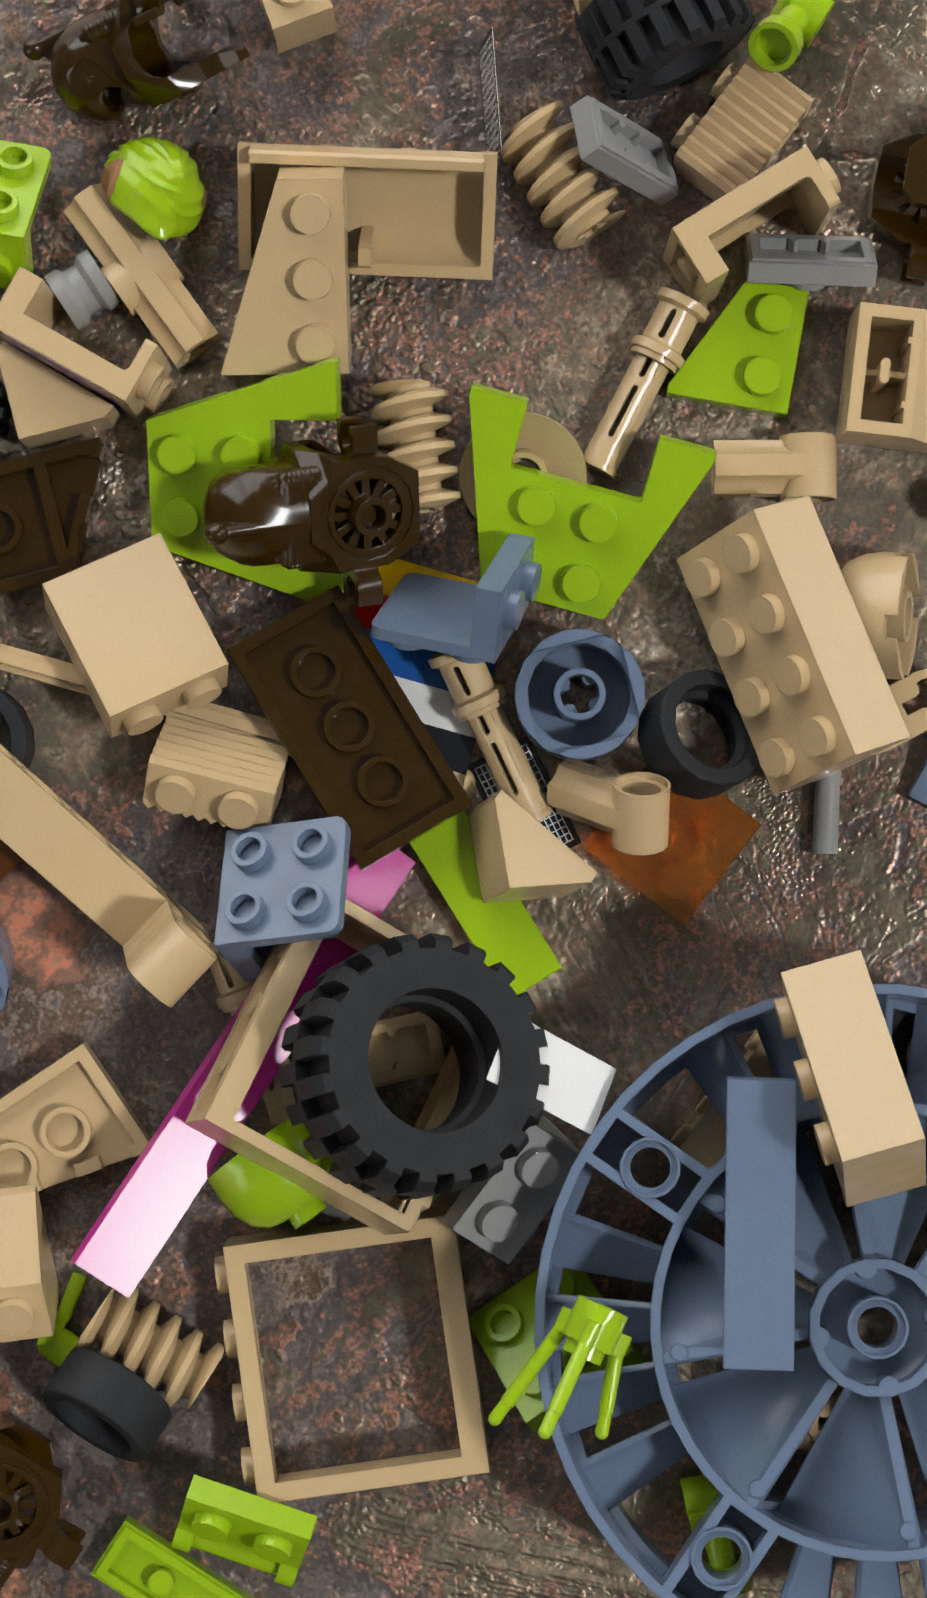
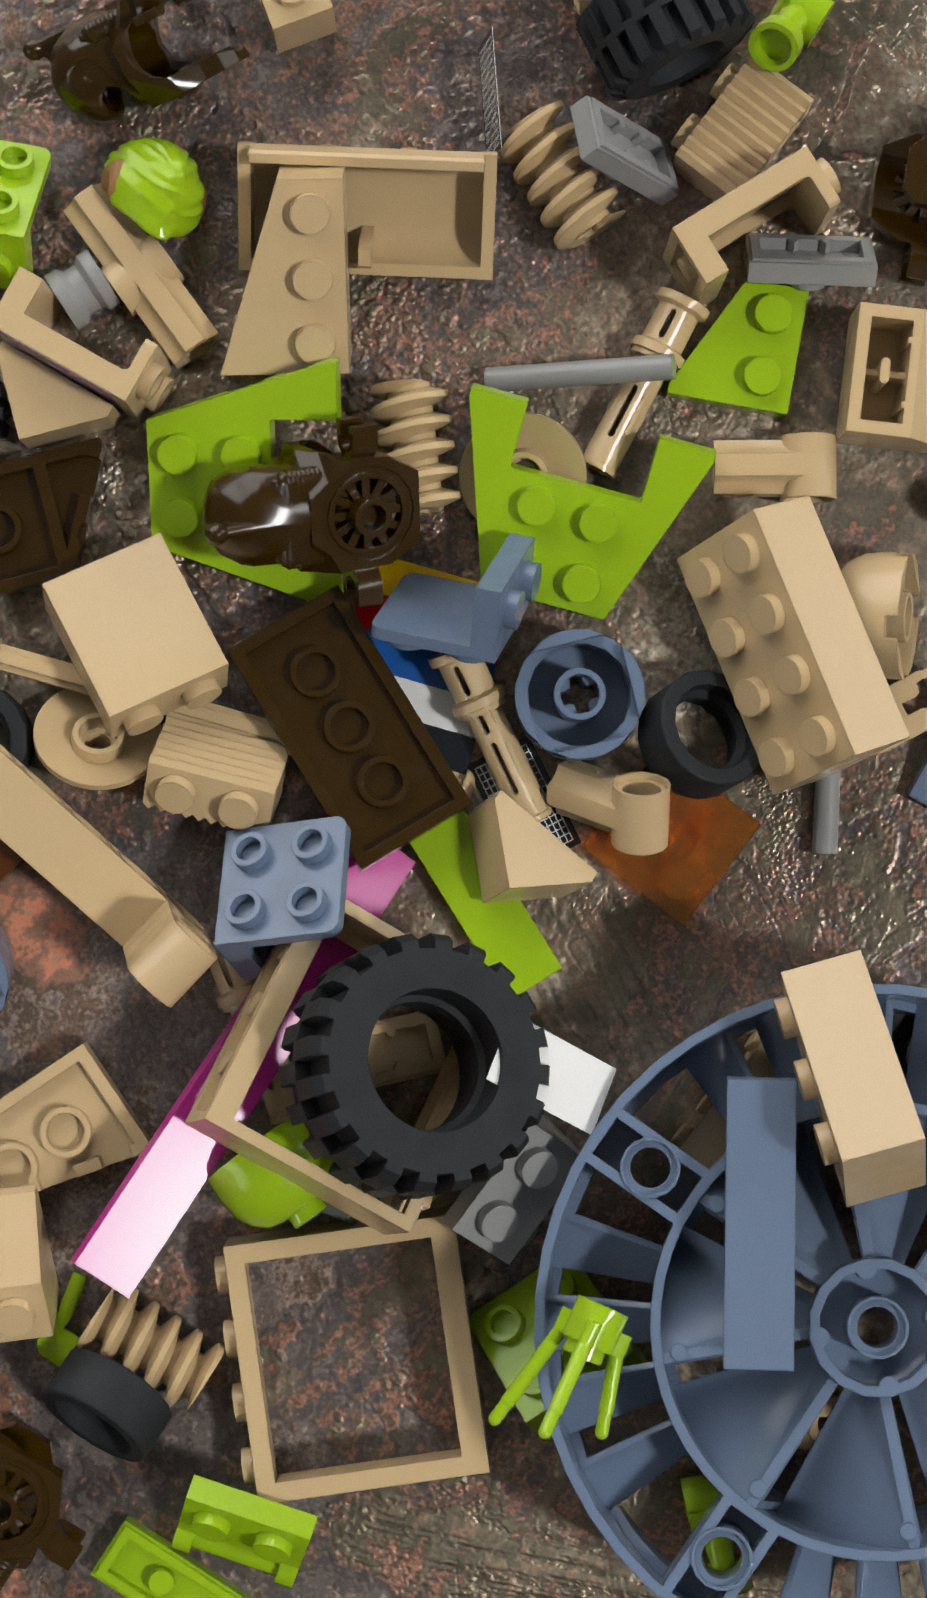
(64, 738): none -> tan dish
(581, 373): none -> light grey bar

